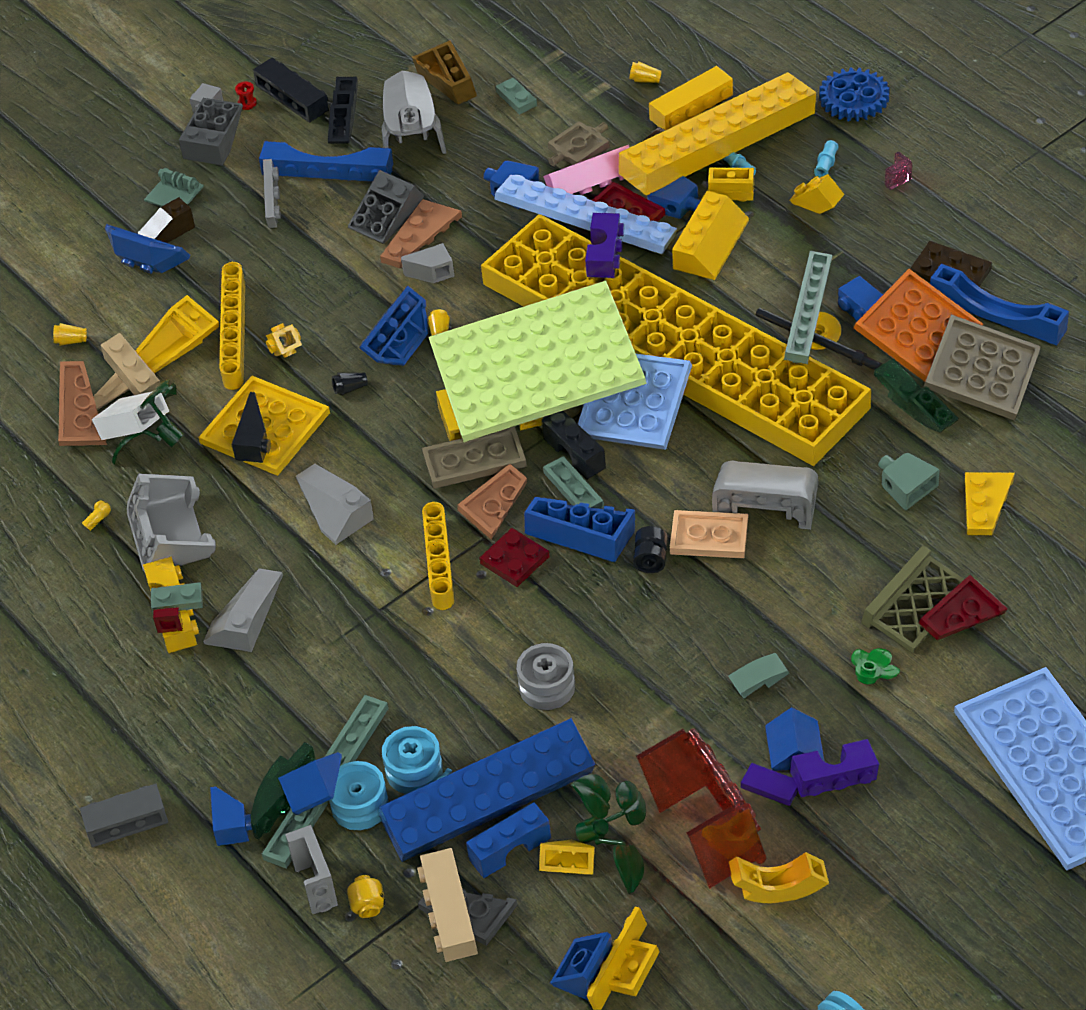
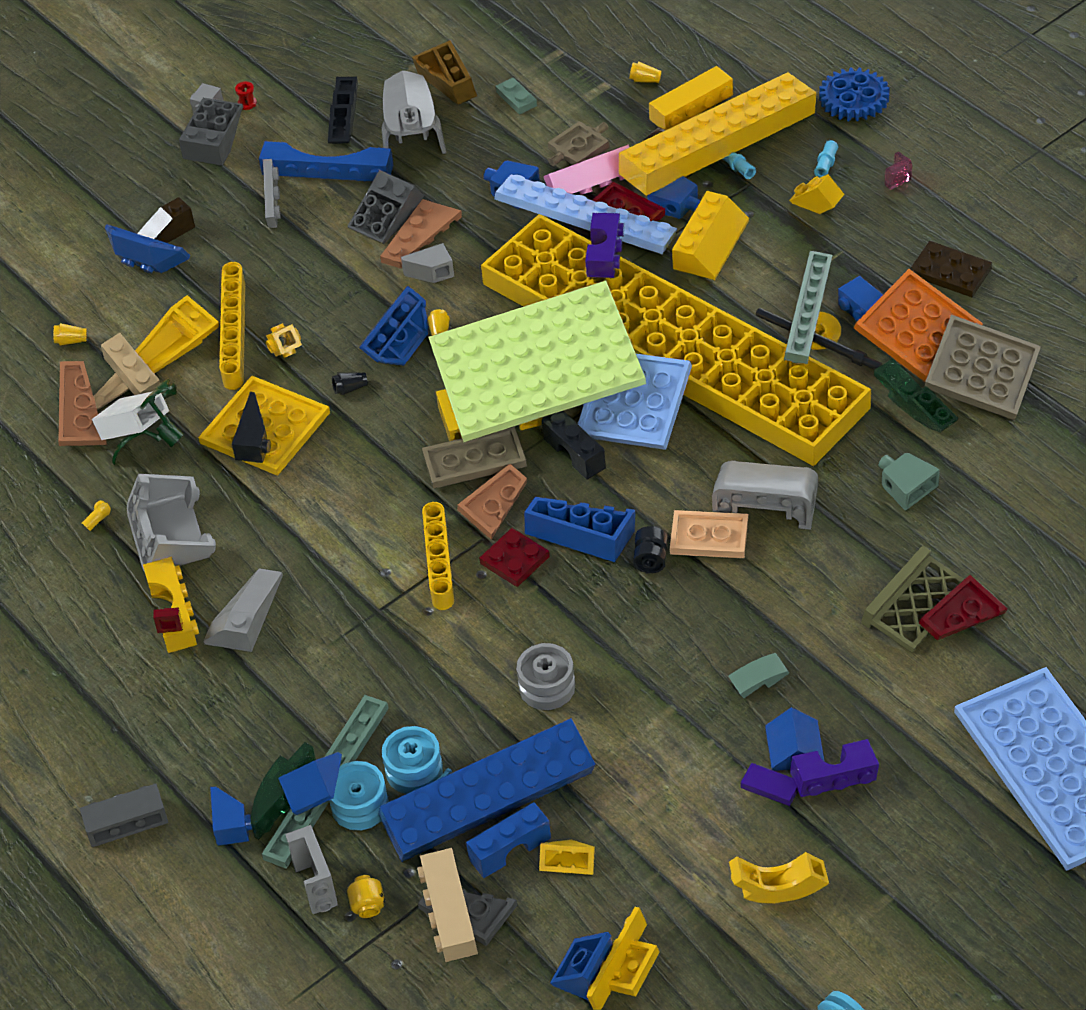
(173, 186): sand green hinge -> none
(182, 596): sand green plate -> none
(291, 89): black brick -> none
(334, 503): light grey wedge -> none
(572, 484): sand green plate -> none
(595, 797): dark green plant -> none
(684, 766): clear red windscreen -> none
(732, 182): yellow brick -> none
(873, 665): green plate -> none
(984, 500): yellow wing -> none
(1039, 321): blue arch -> none

